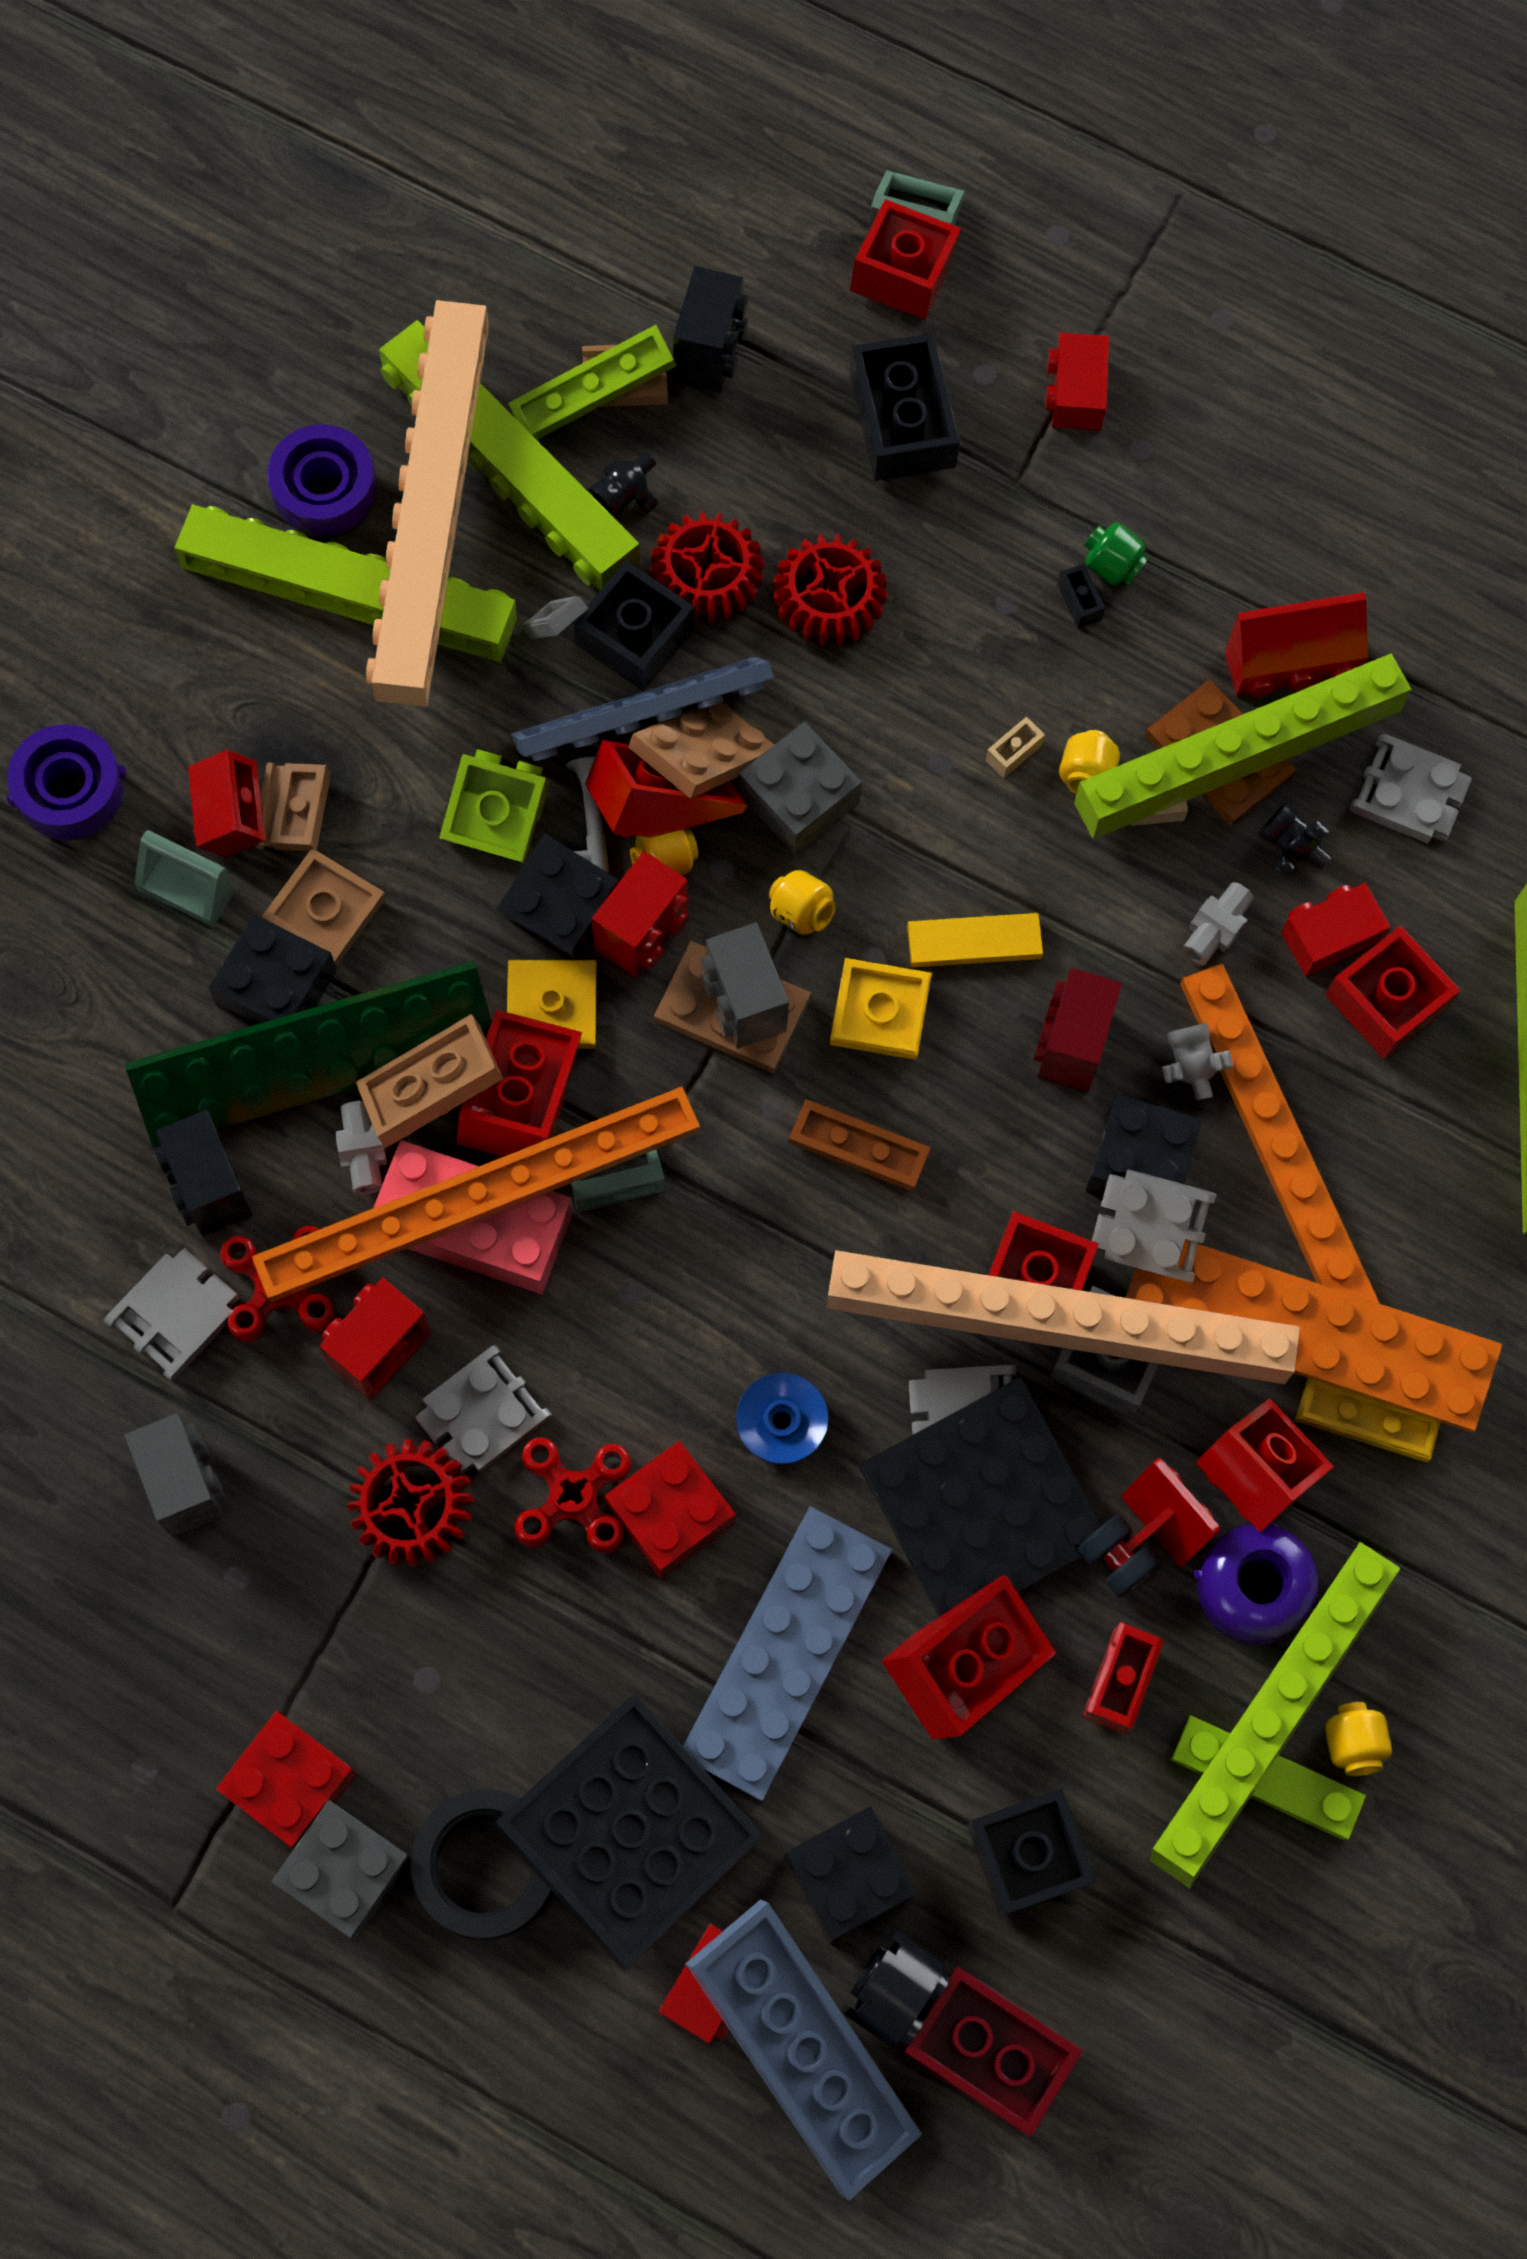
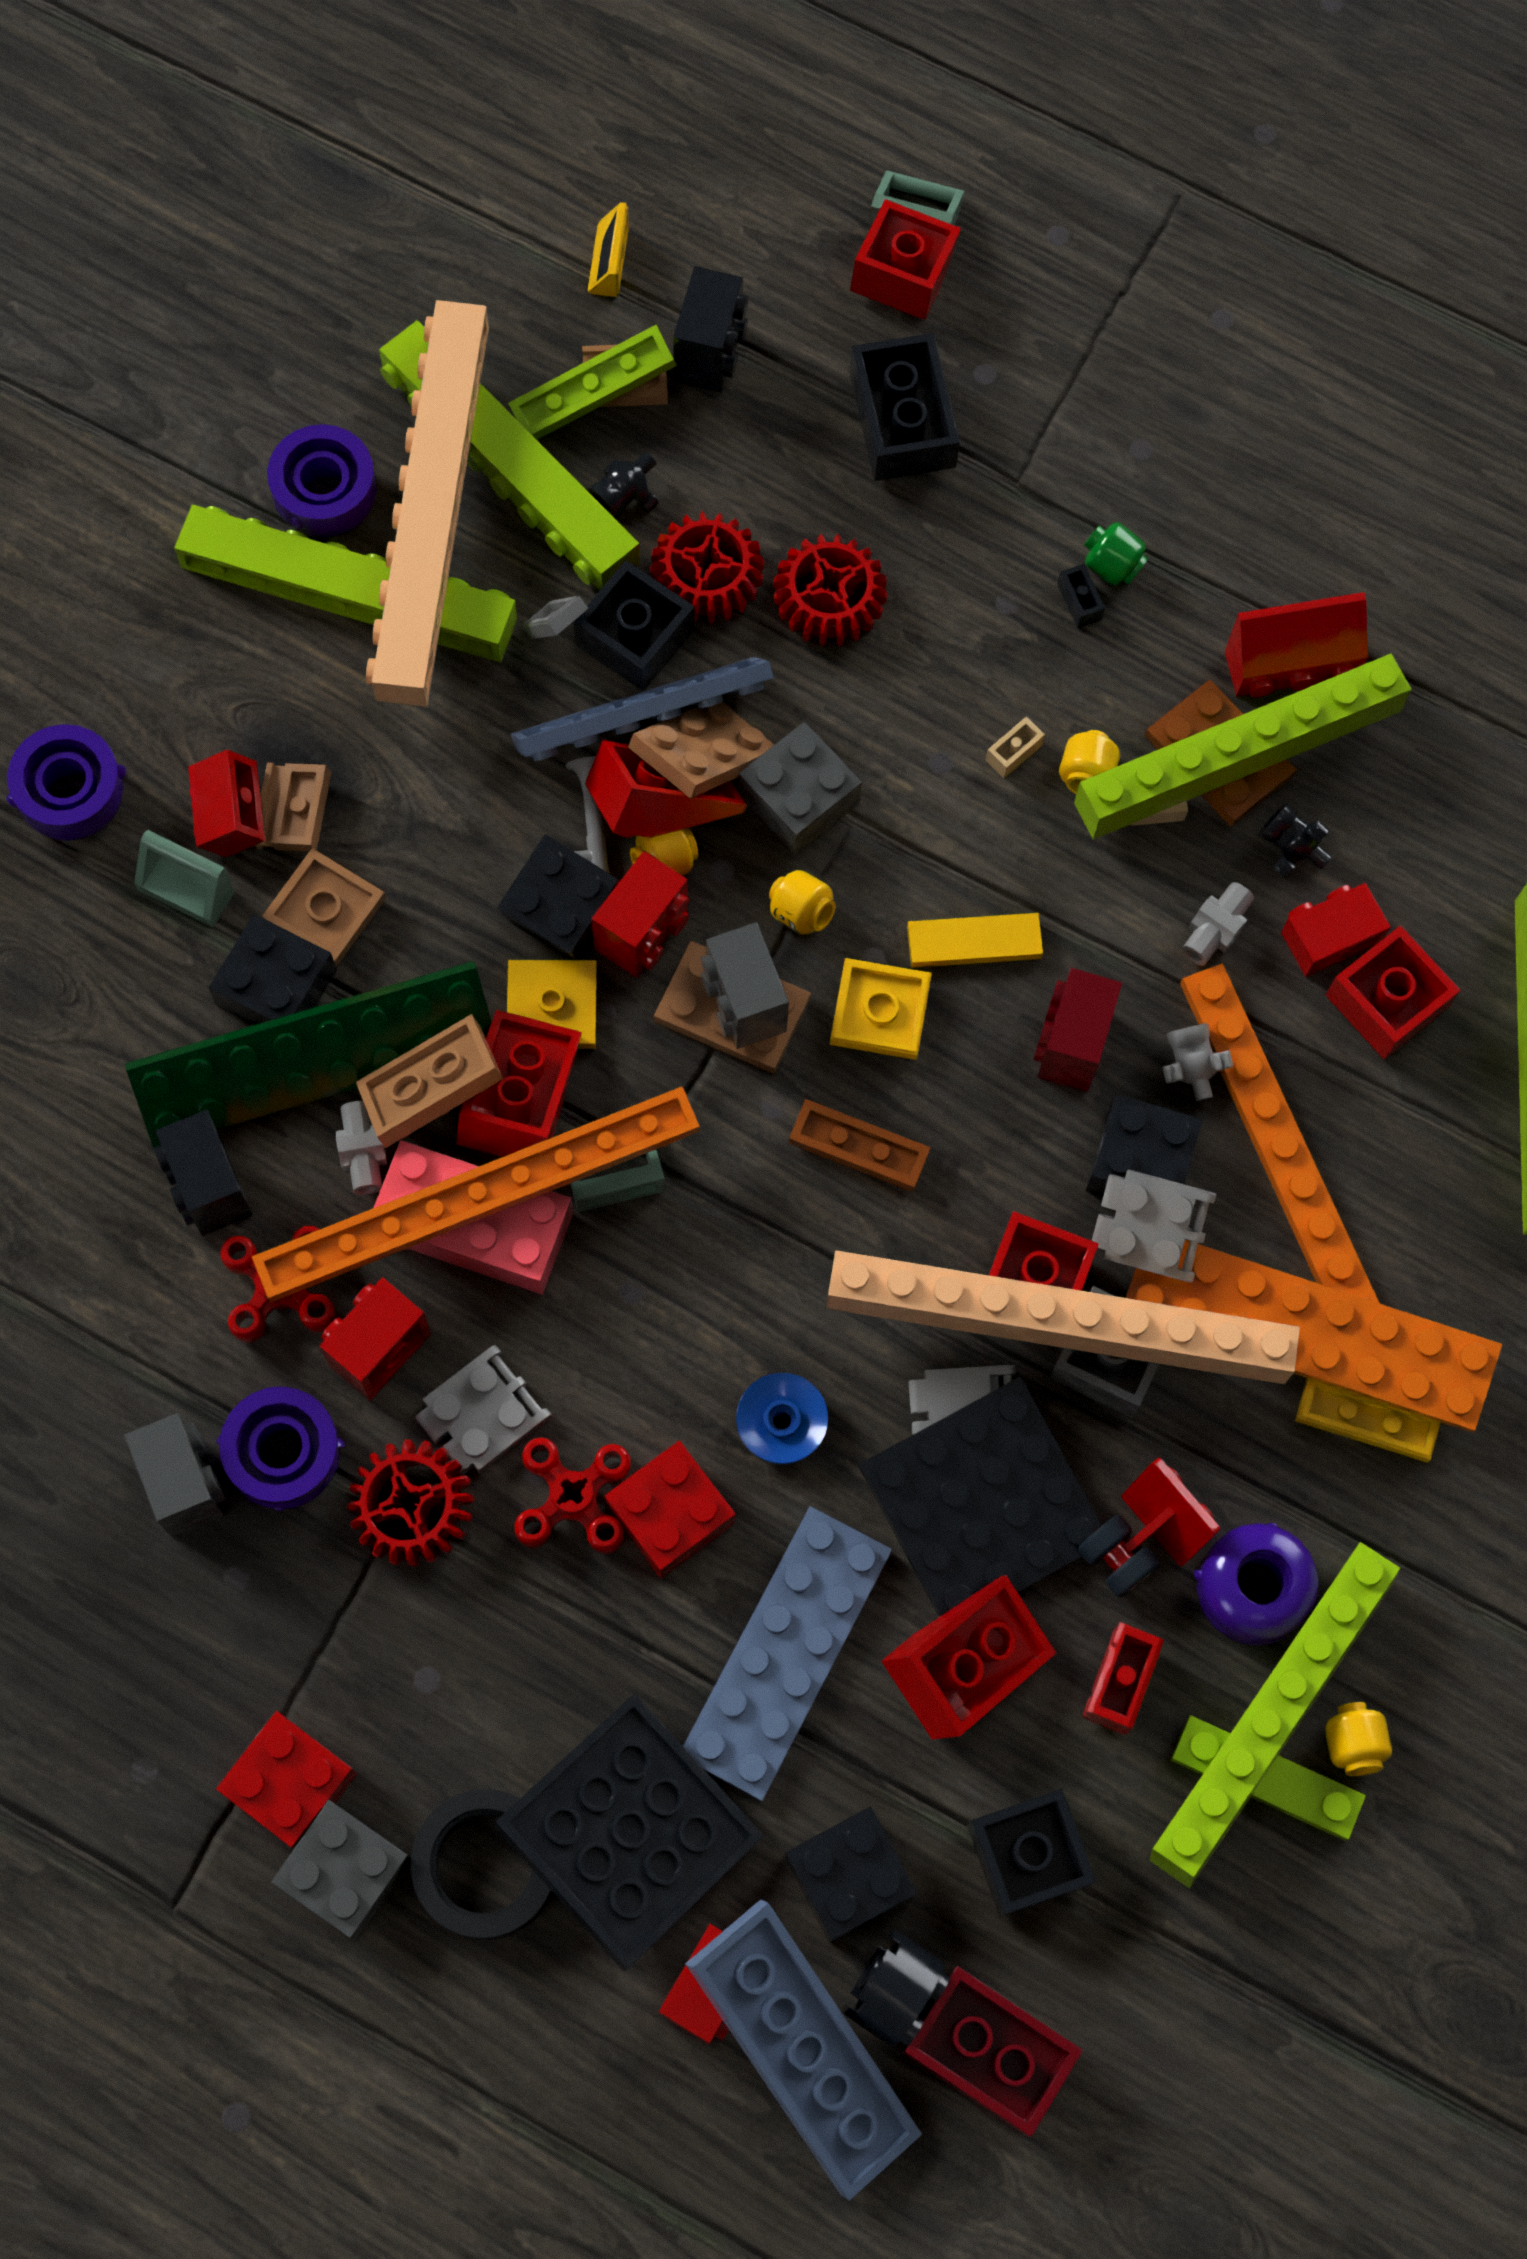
(174, 1311): light grey plate -> none
(263, 1415): none -> dark purple piece
(495, 805): lime plate -> none
(609, 252): none -> yellow slope
(1079, 381): red brick -> none
(1264, 1464): red brick -> none
(1412, 790): light grey plate -> none

